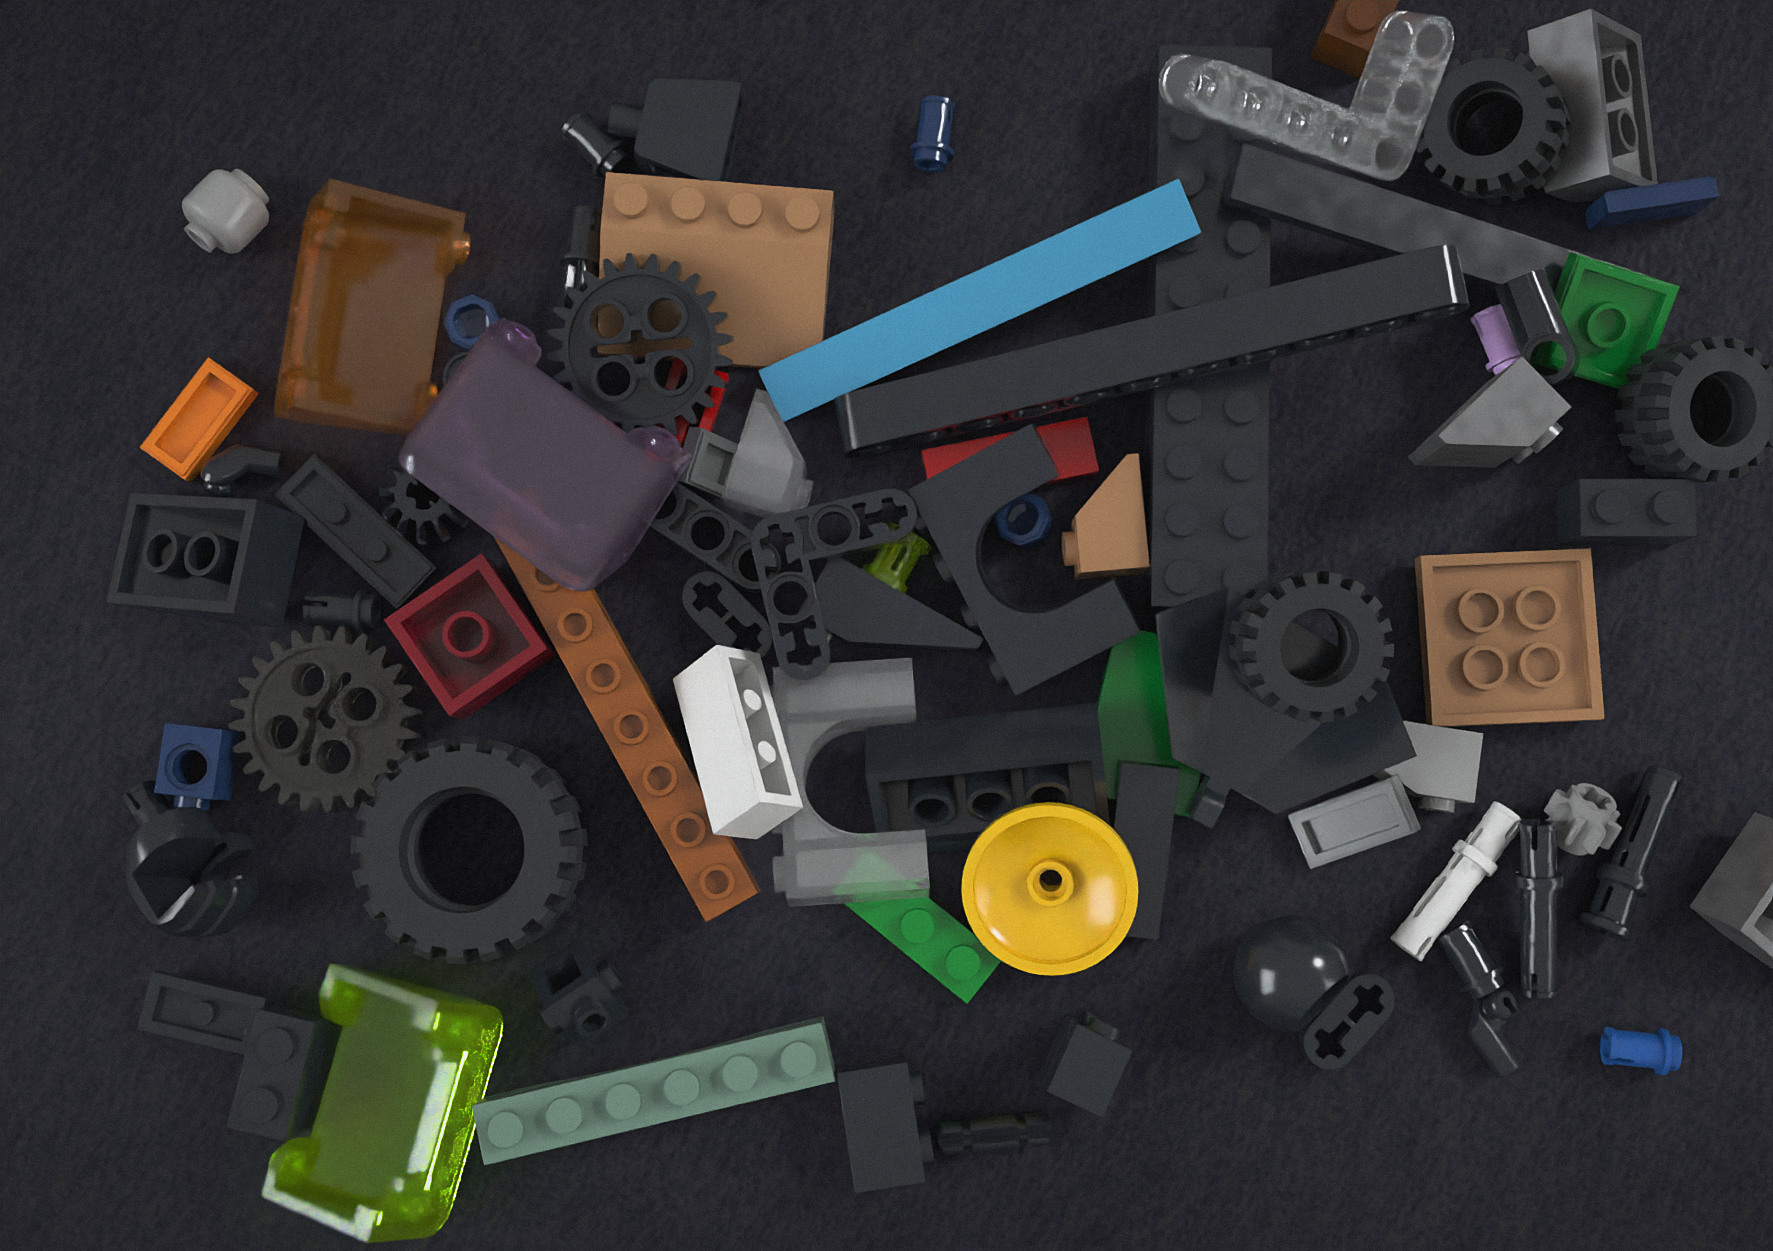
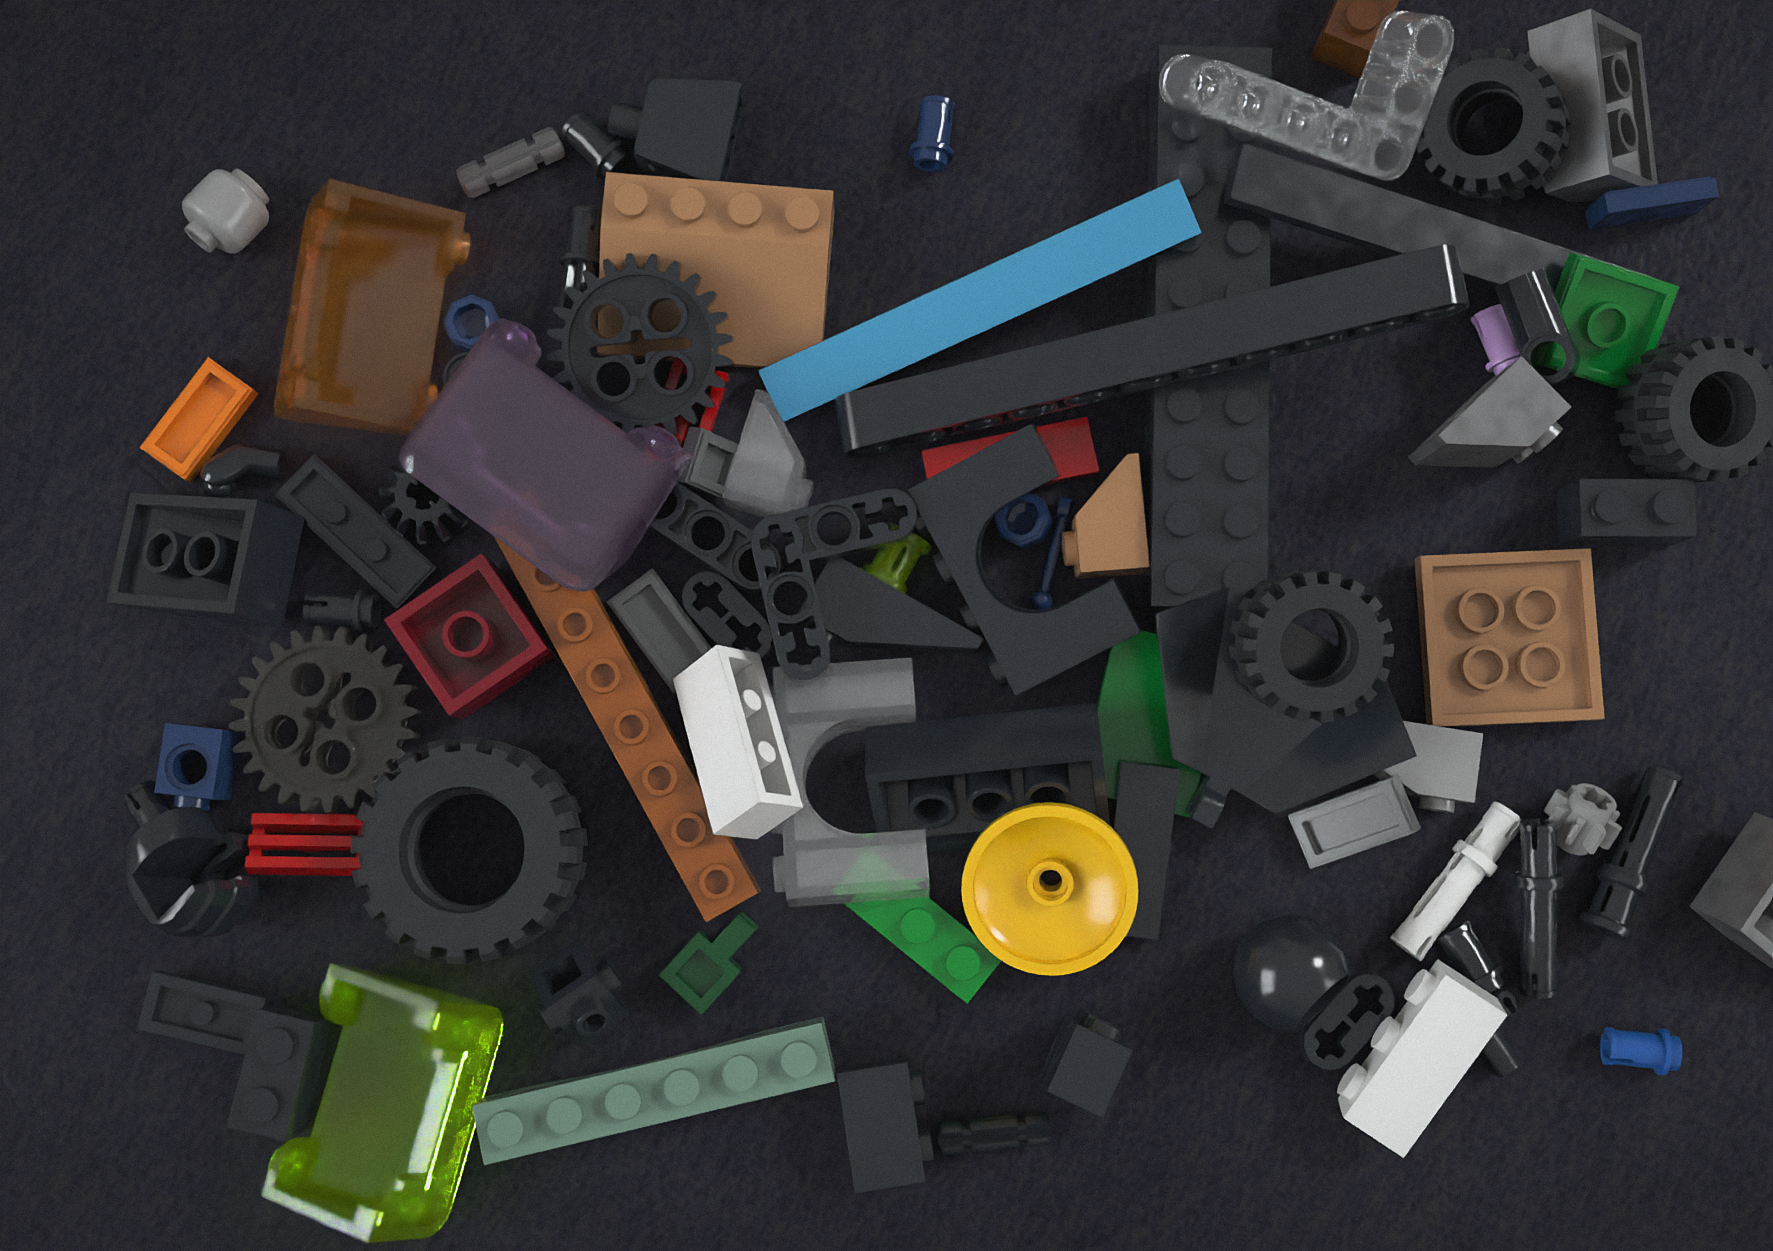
(266, 823): none -> red tile
(510, 162): none -> flat silver axle
(659, 626): none -> dark grey tile
(706, 966): none -> dark green plate
(1042, 599): none -> dark blue hinge
(1419, 1057): none -> white brick

